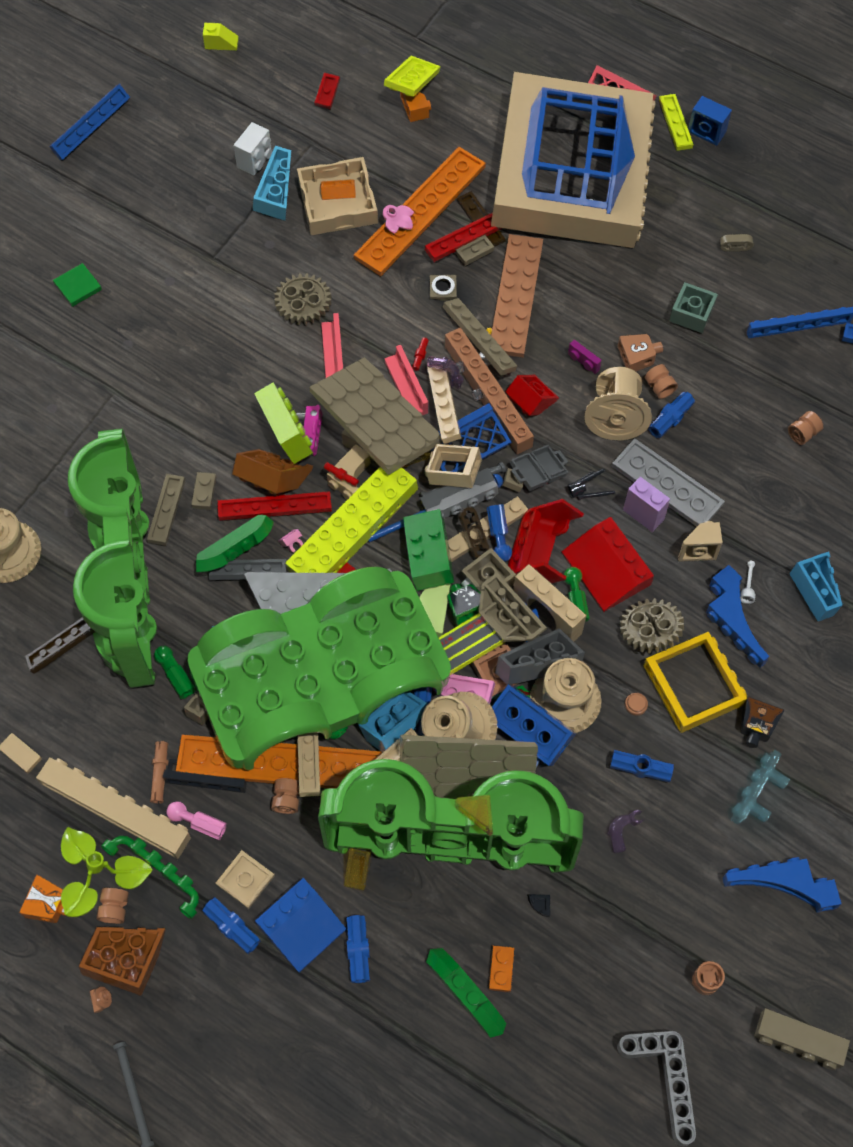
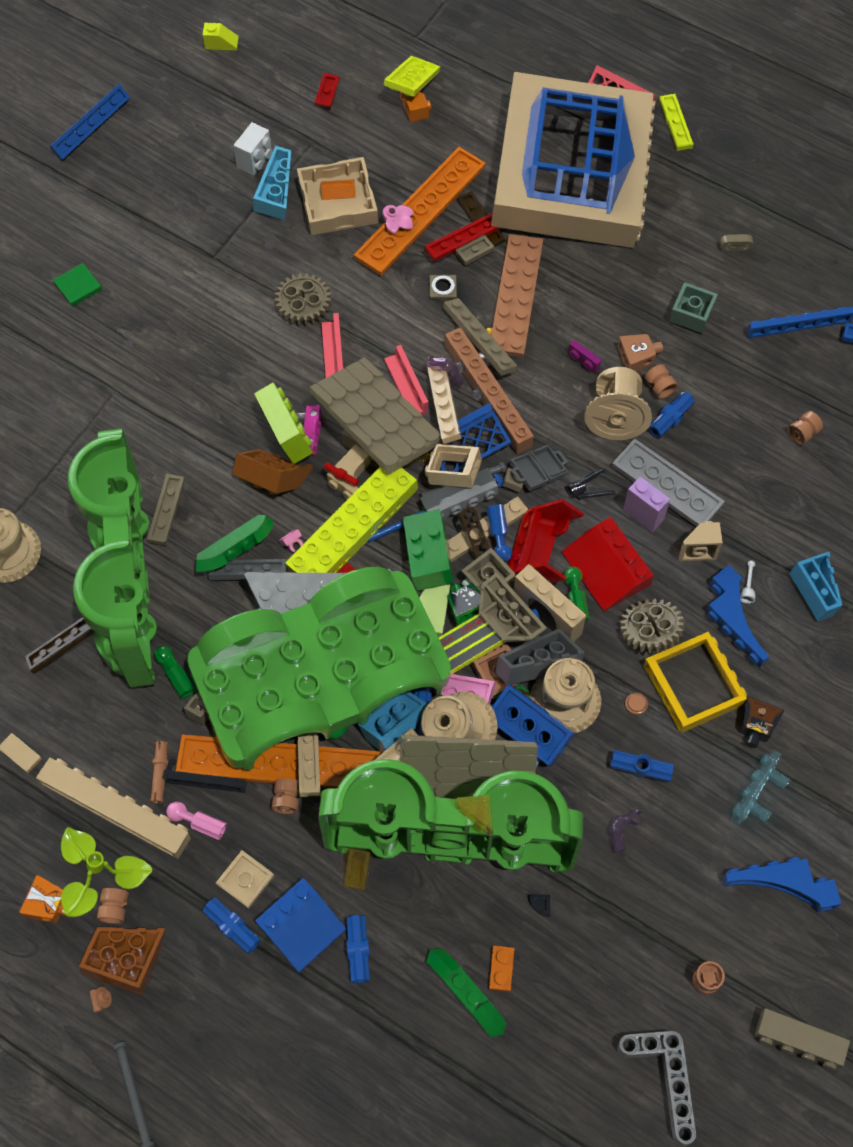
(168, 871): green bar -> none
(203, 491): dark tan plate -> none
(274, 505): red plate -> none
(420, 354): red bar -> none
(531, 394): red slope -> none
(709, 120): blue brick -> none

